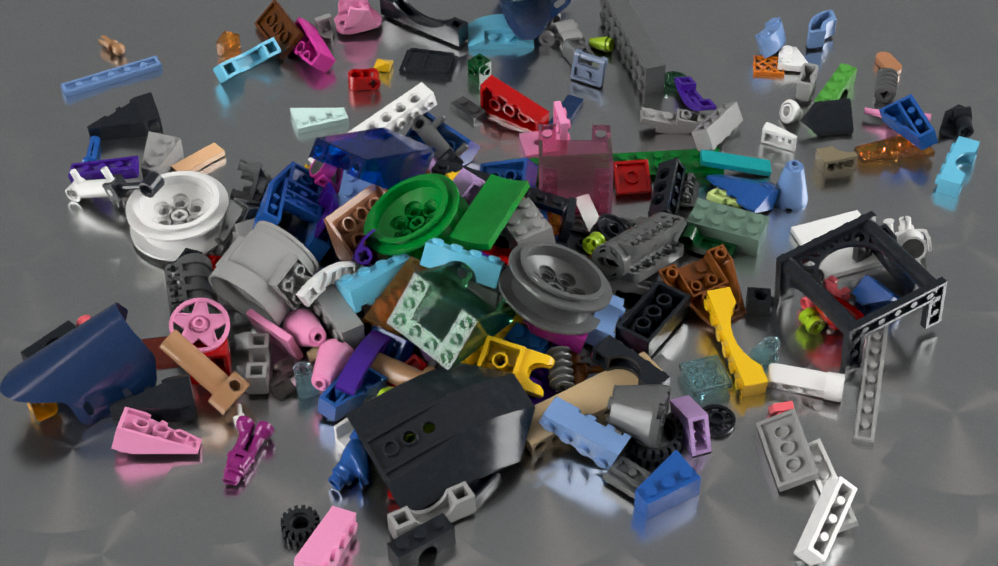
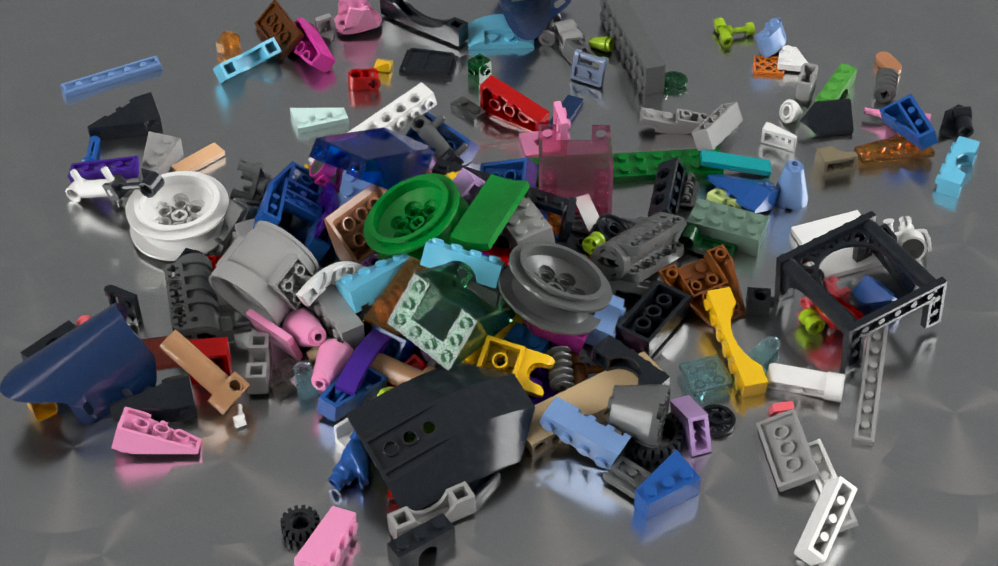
(112, 45): medium nougat pin -> none
(126, 299): none -> black plate
(201, 324): bright pink wheel -> none
(238, 459): magenta piece -> none
(362, 252): dark purple panel -> none
(632, 178): red tile -> none
(687, 90): dark purple slope -> none
(726, 32): none -> lime bar
(820, 28): medium blue brick -> none

